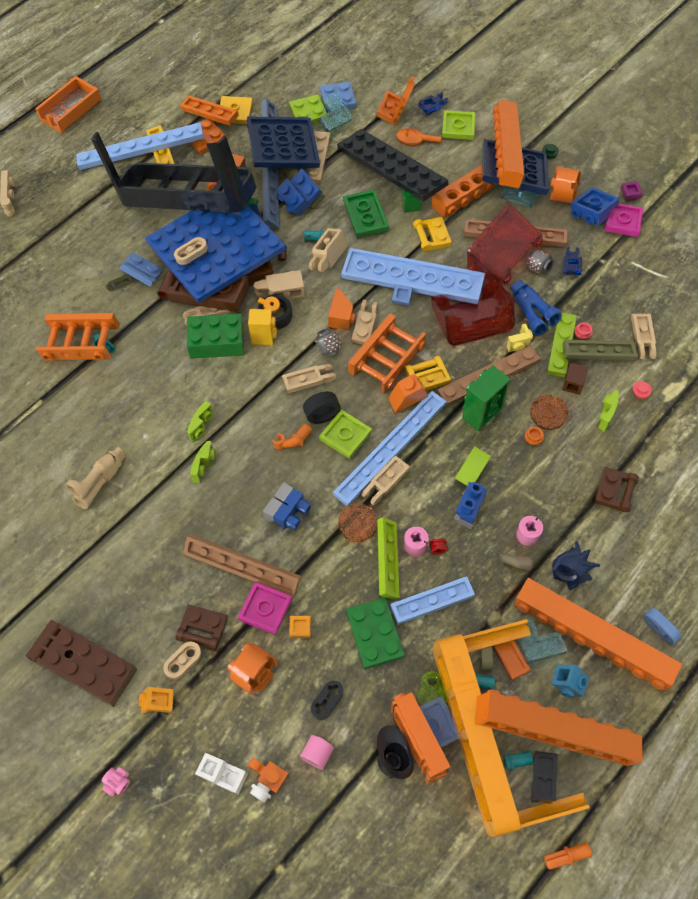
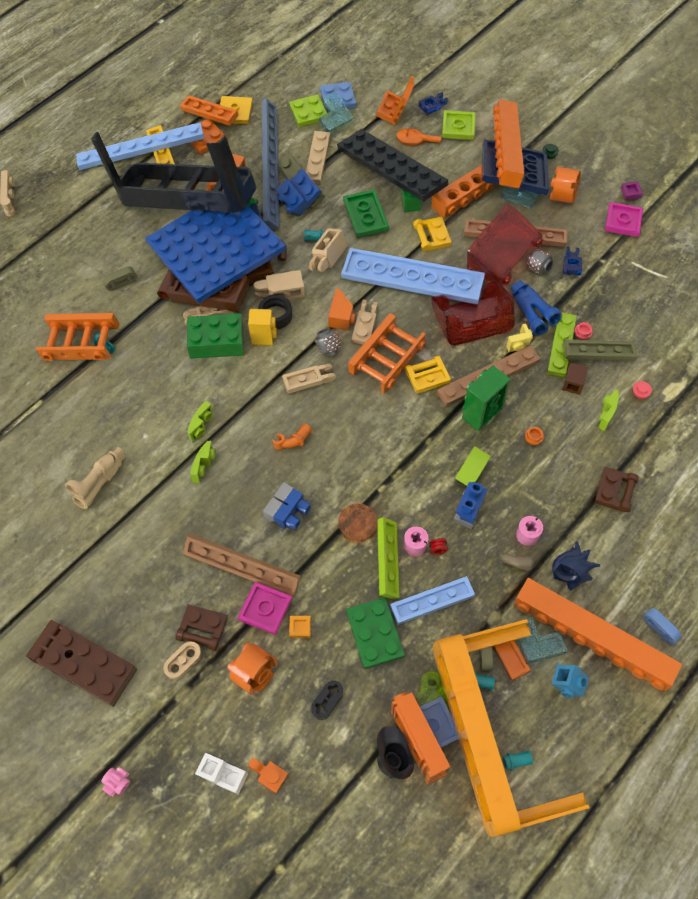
(68, 104): orange door -> none
(141, 269): medium blue plate -> none
(156, 700): light orange bracket -> none
(190, 251): tan plate -> none
(260, 792): white plate -> none
(267, 303): light orange piece -> none
(282, 142): dark blue plate -> none
(317, 752): bright pink piece -> none
(321, 407): black tyre -> none
(345, 434): lime plate -> none
(386, 479): tan hinge -> none
(388, 448): light blue plate -> none
(402, 295): medium blue plate -> none
(407, 393): orange slope -> none
(544, 777): black hinge -> none
(549, 412): clear orange tile -> none
(558, 728): orange brick -> none
(568, 855): orange axle -> none
(594, 206): blue plate -> none
(644, 334): tan hinge -> none

